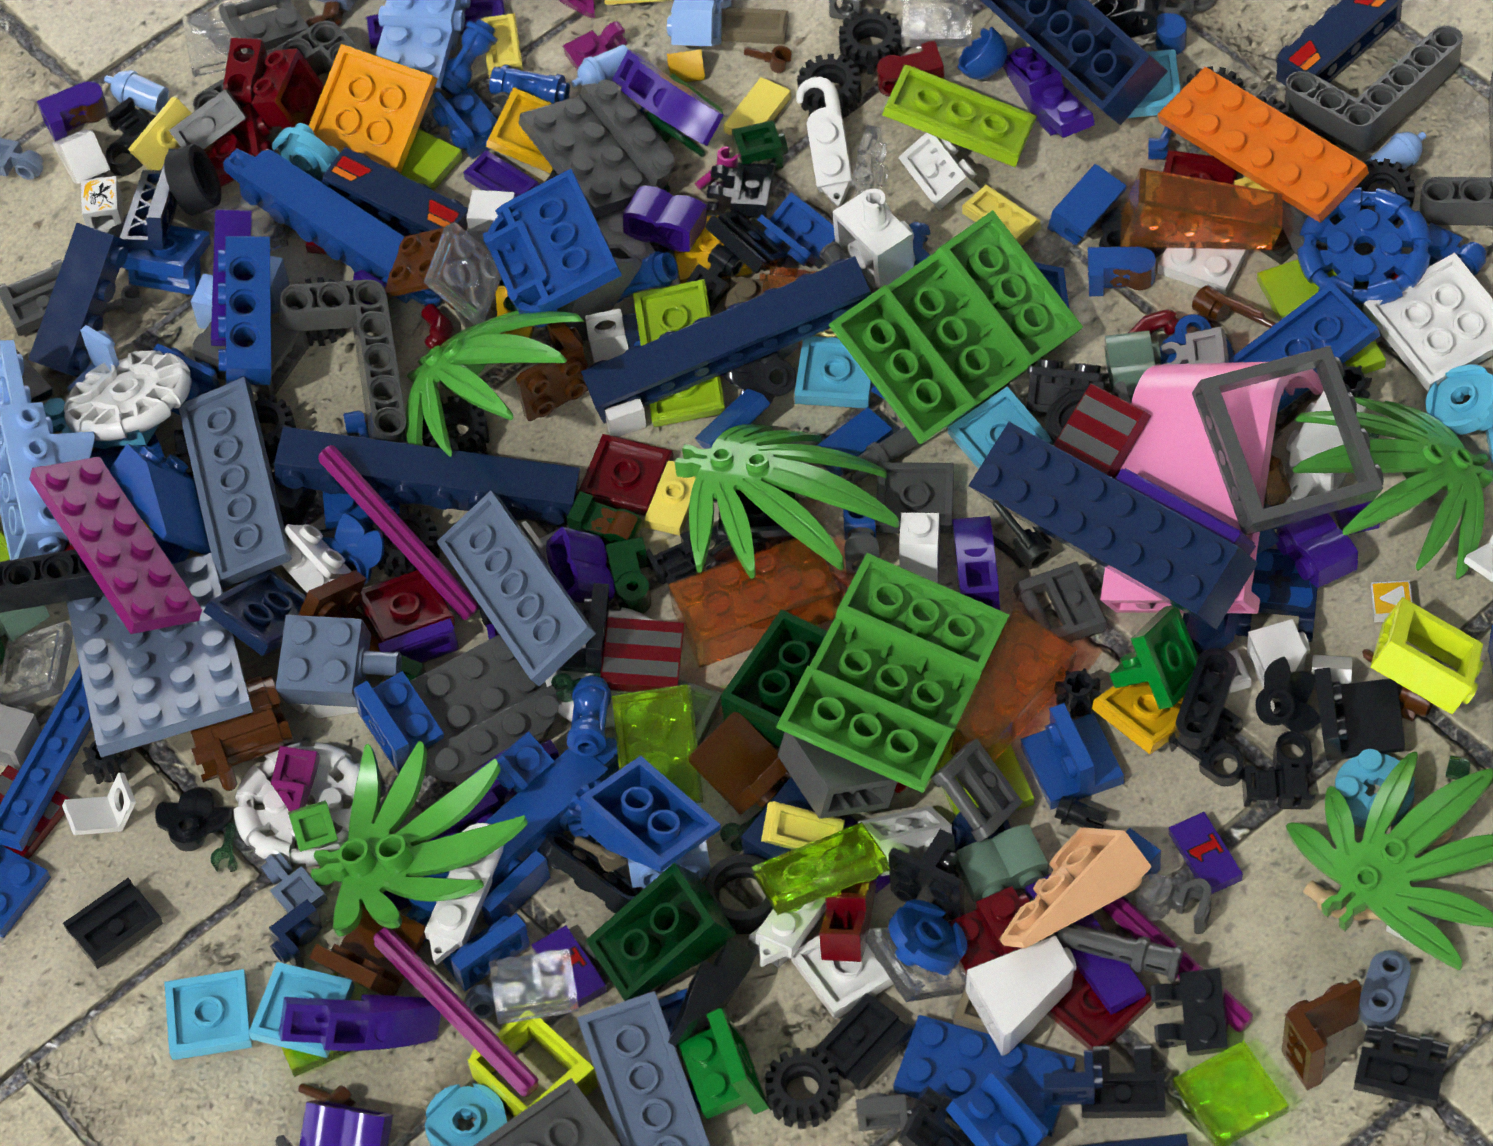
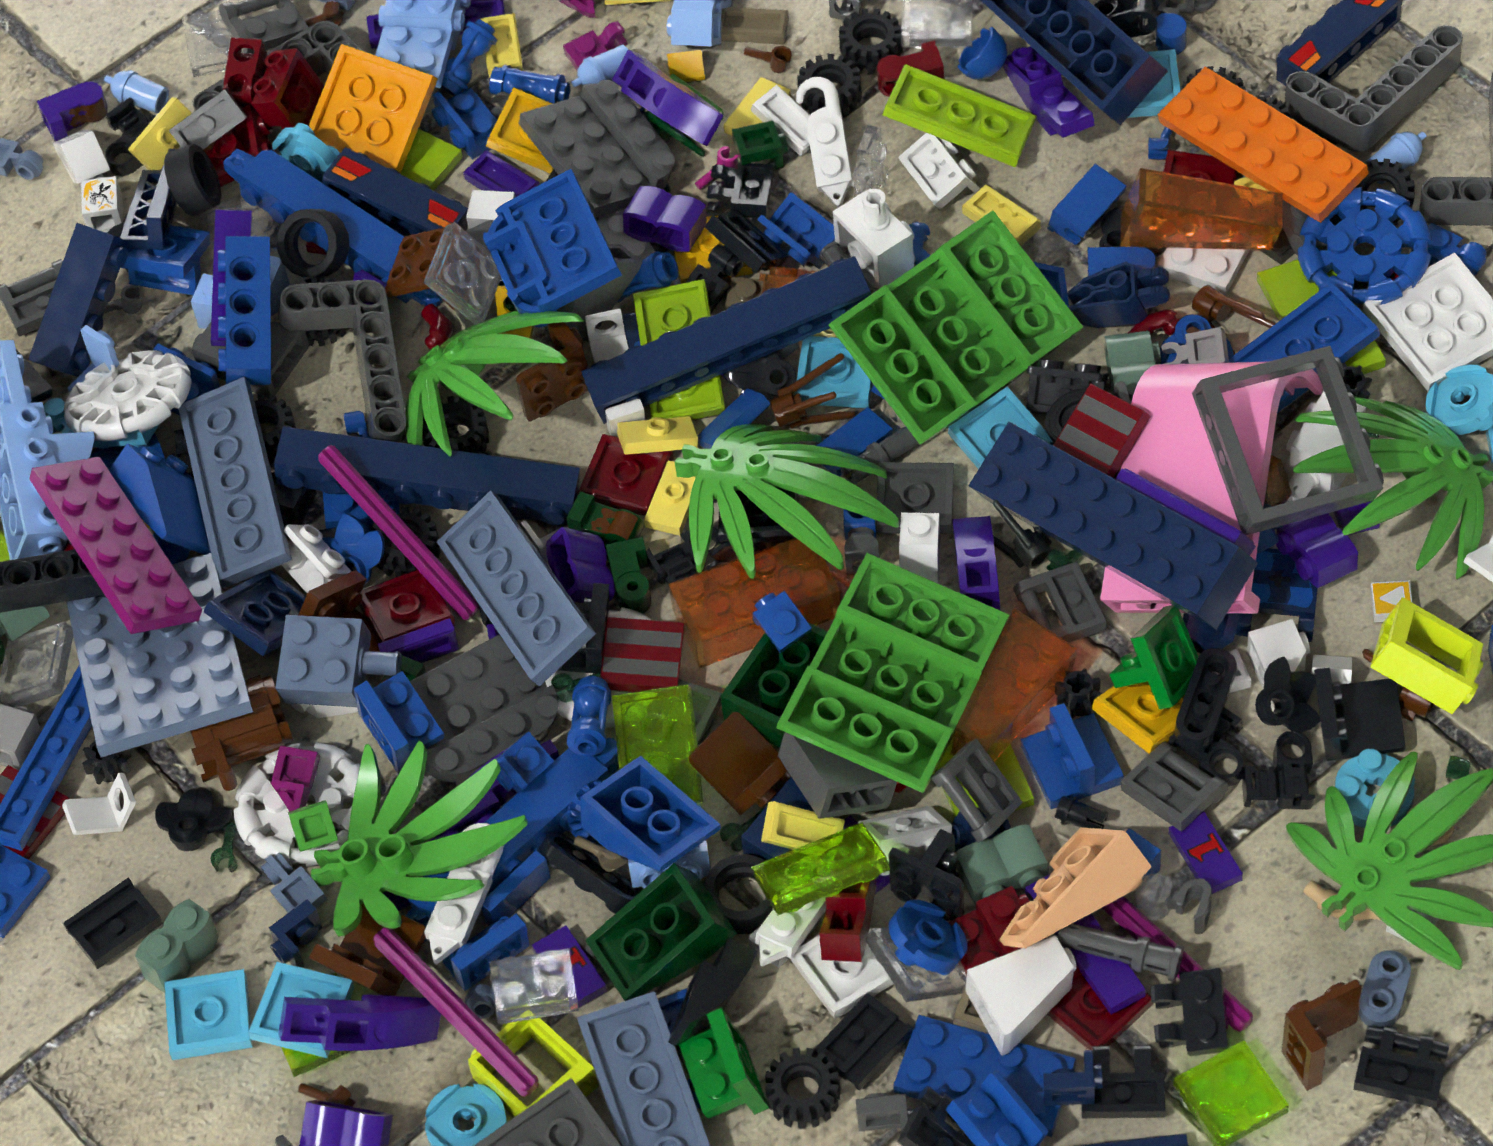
(182, 941): none -> sand green brick
(288, 243): none -> black tyre
(656, 435): none -> light yellow plate
(780, 620): none -> blue bracket
(787, 117): none -> white tile
(790, 407): none -> reddish brown plant
(1061, 559): none -> clear green hand
(1118, 295): none -> dark blue hinge
(1168, 794): none -> dark grey plate

